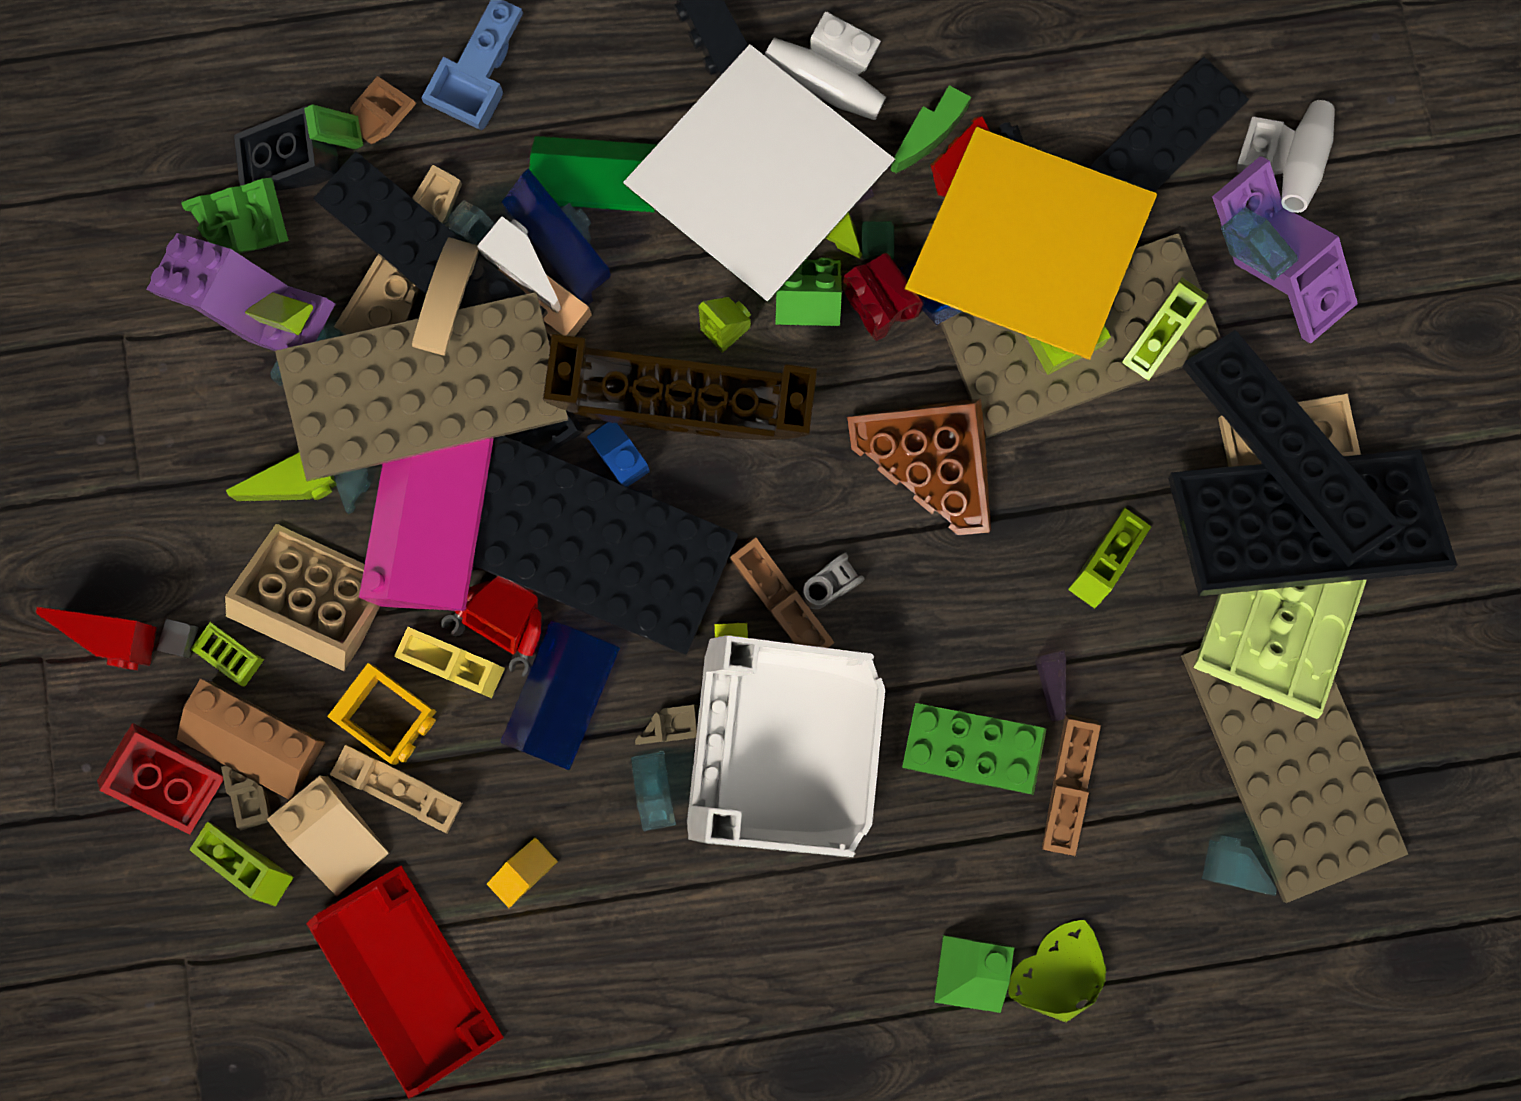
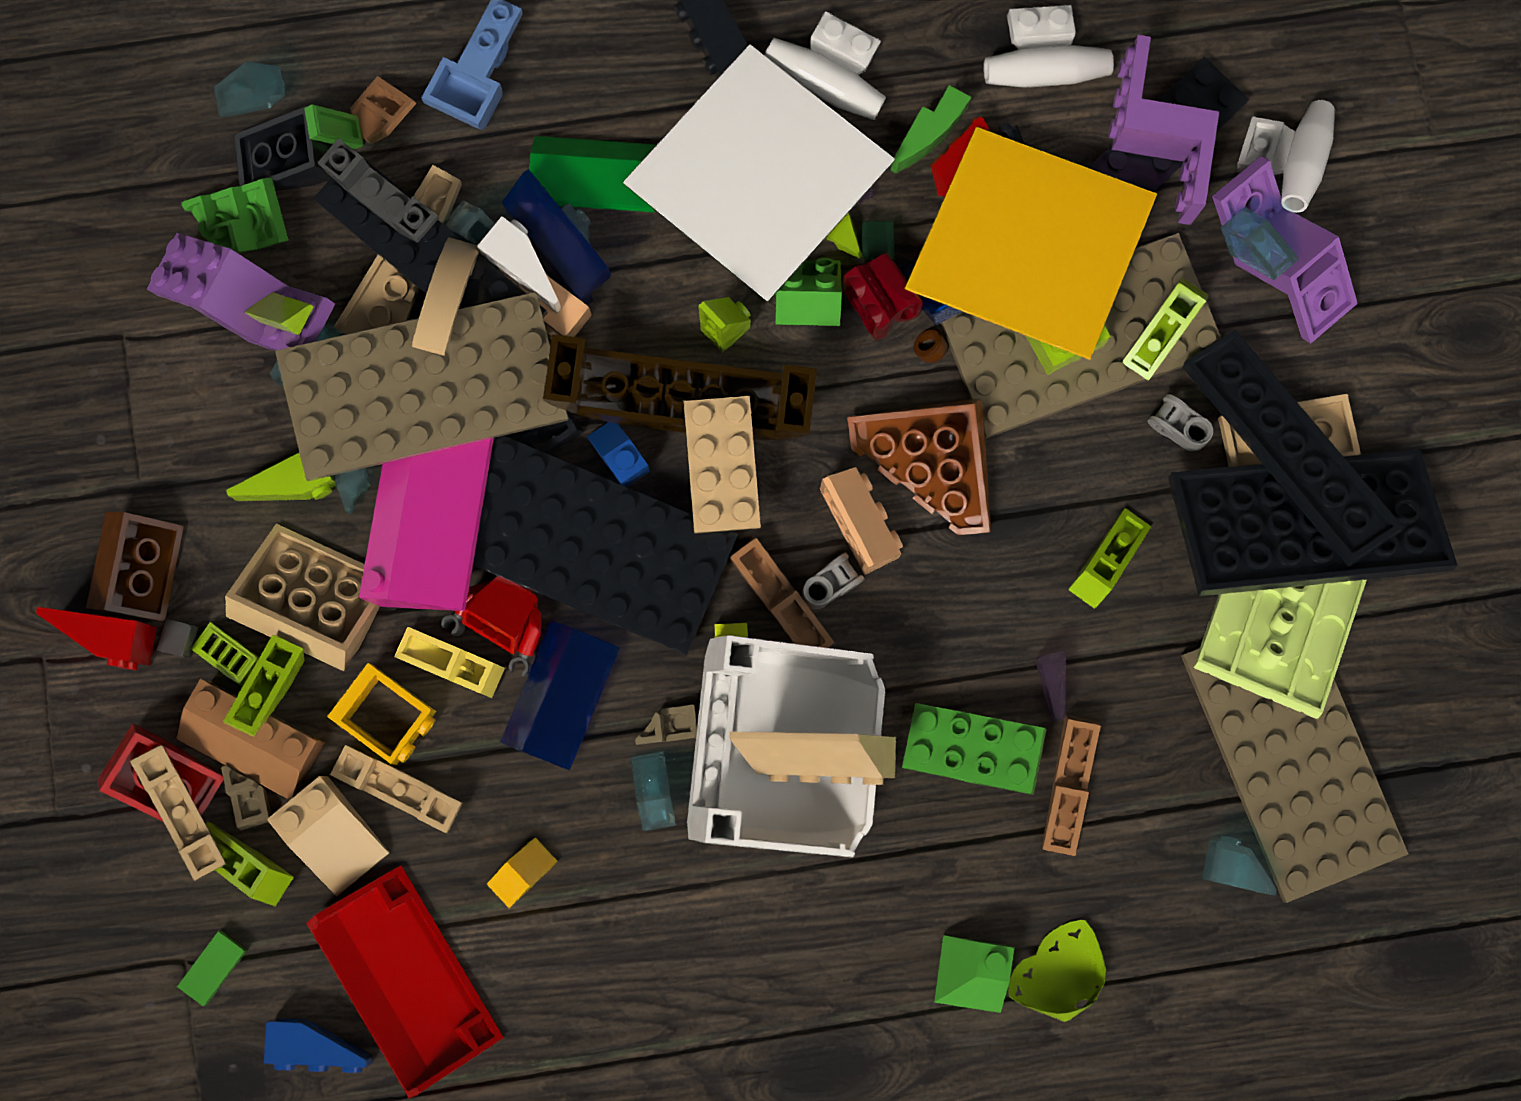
(135, 566): none -> reddish brown slope
(178, 812): none -> tan slope
(212, 968): none -> bright green tile
(249, 89): none -> clear light blue slope
(265, 685): none -> lime slope
(306, 1043): none -> blue slope
(376, 193): none -> dark grey slope
(722, 464): none -> tan plate
(818, 755): none -> tan slope
(861, 519): none -> light nougat slope
(935, 353): none -> reddish brown piece
(1045, 52): none -> white plate
(1164, 131): none -> medium lavender bracket
(1179, 422): none -> light grey piece

